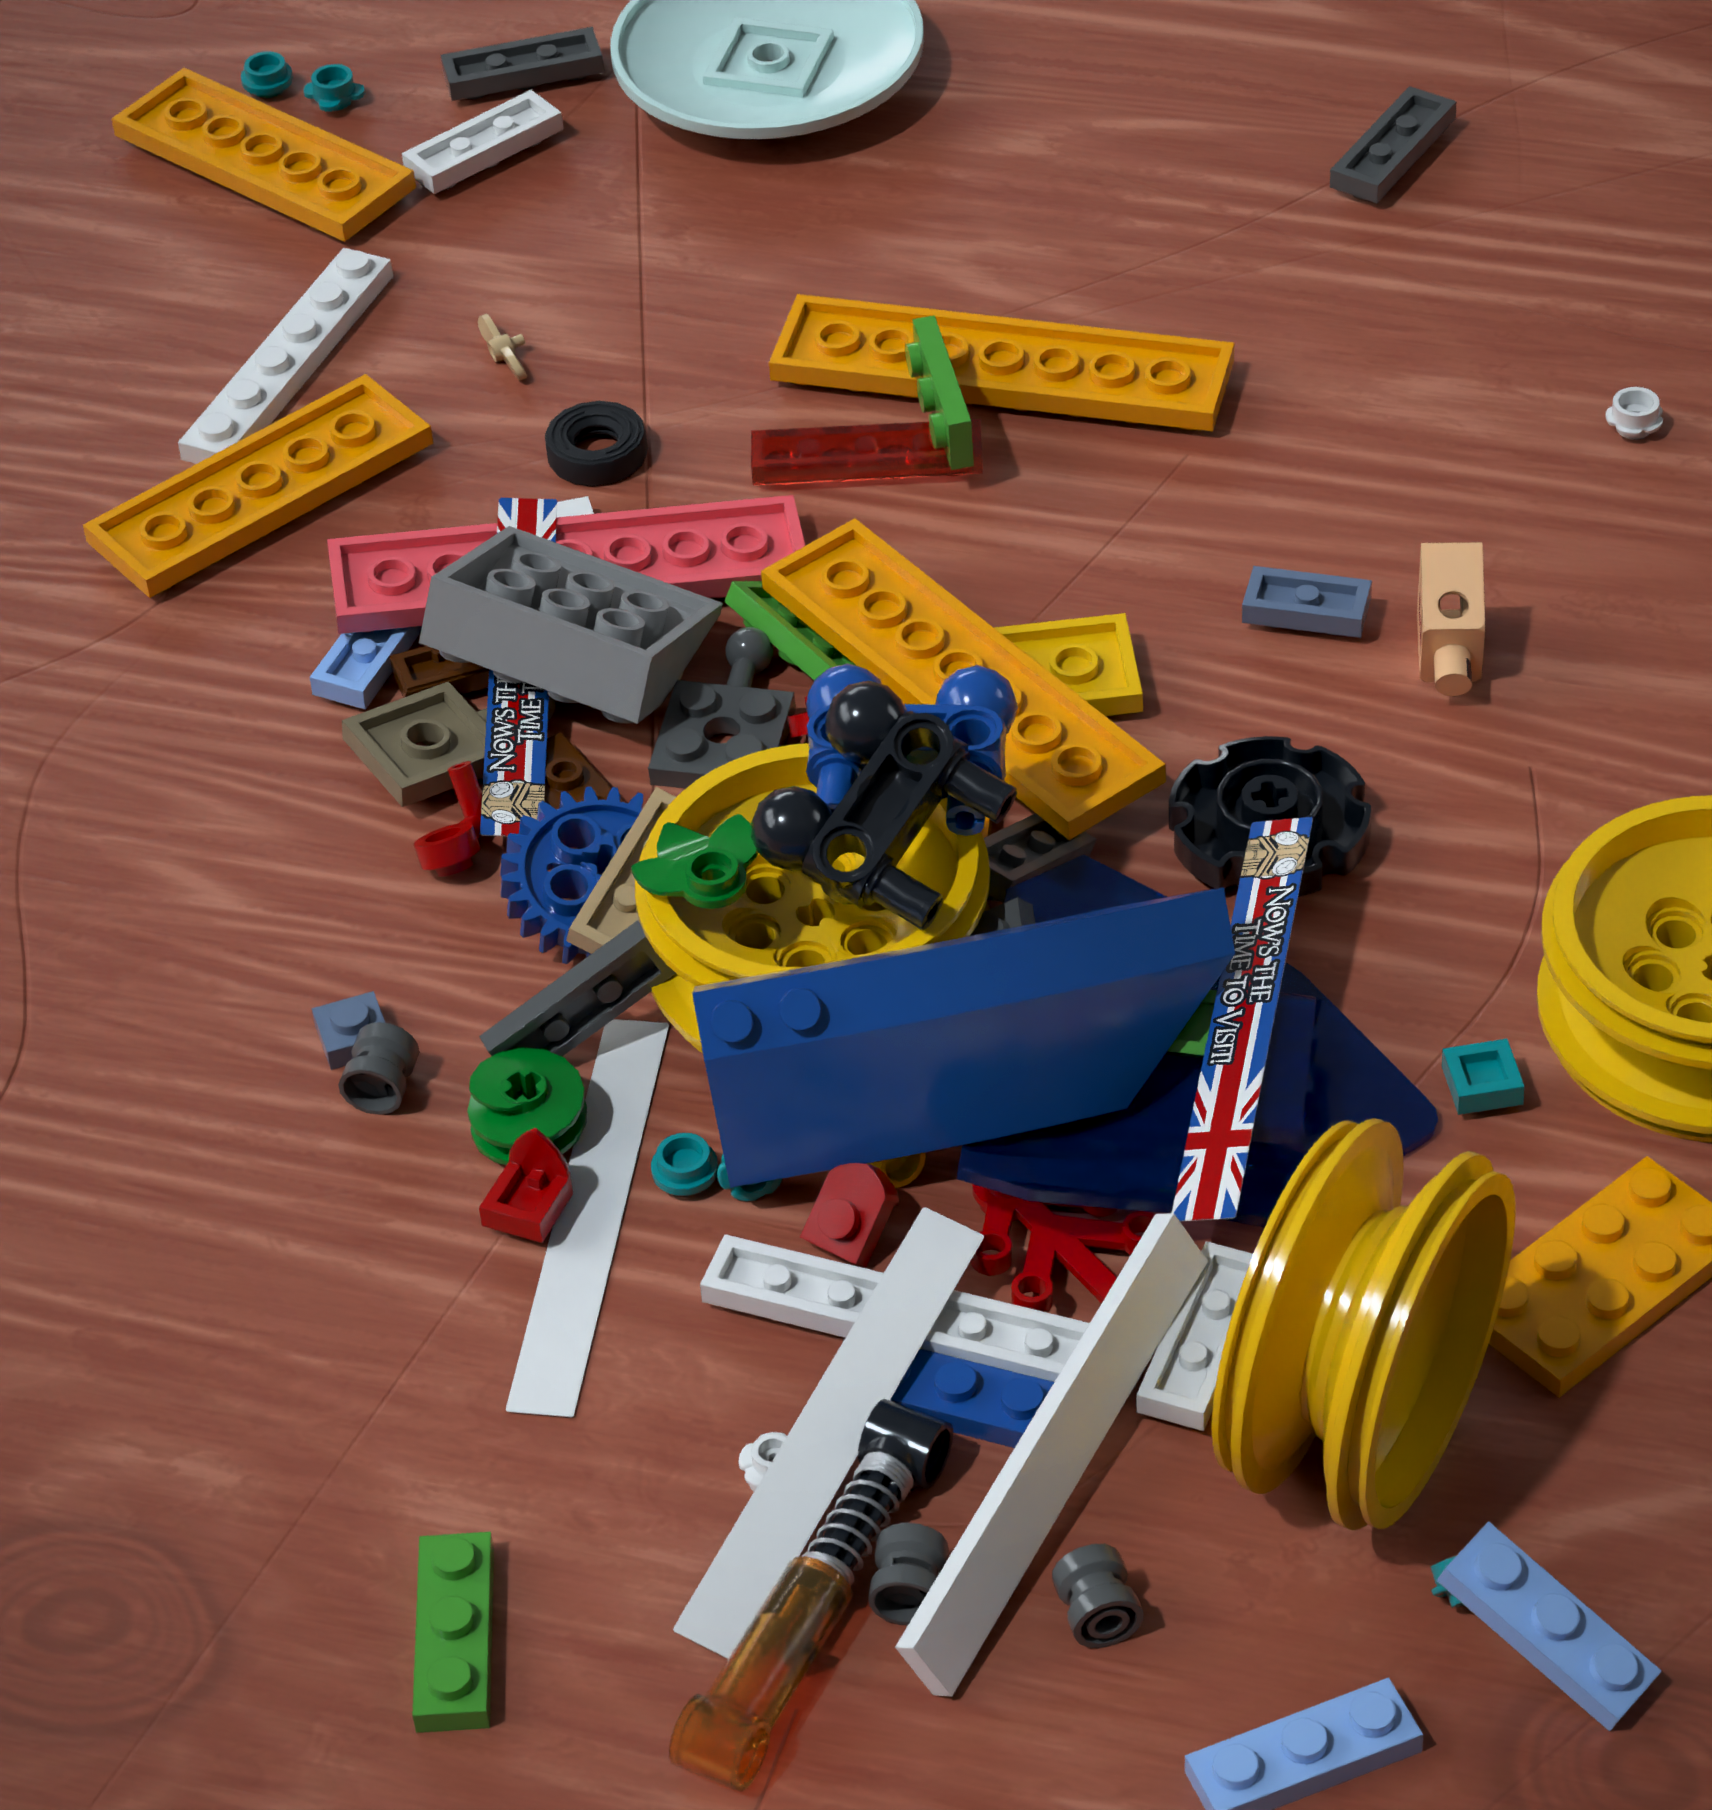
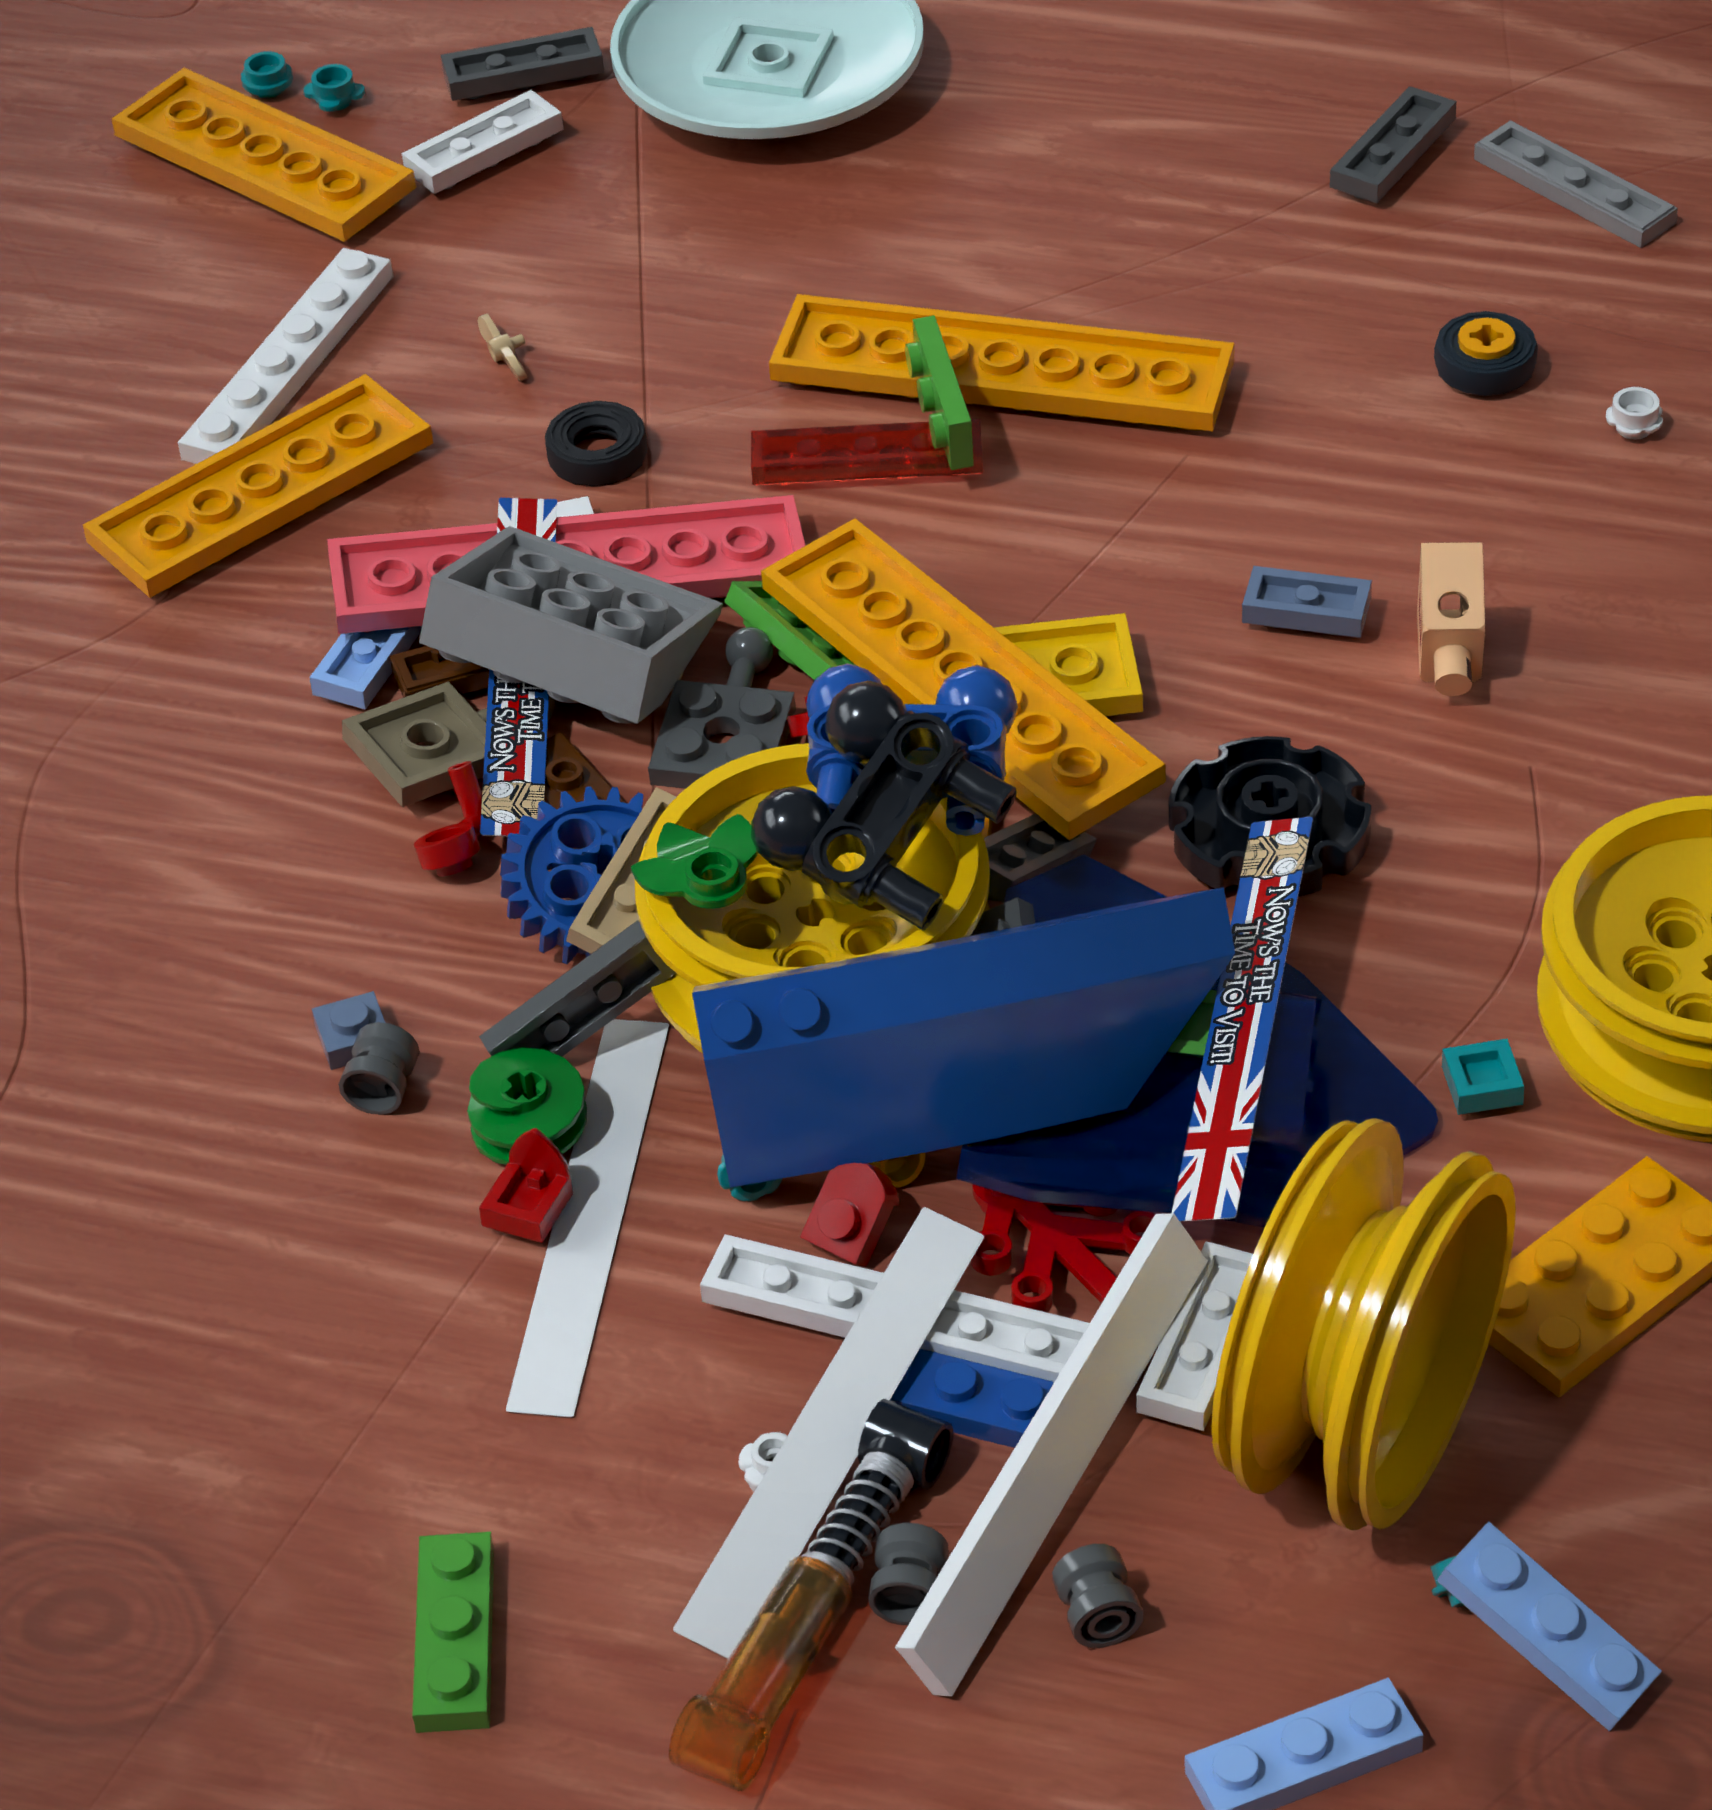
(684, 1164): teal plate -> none
(1485, 353): none -> black wheel
(1576, 184): none -> light grey tile

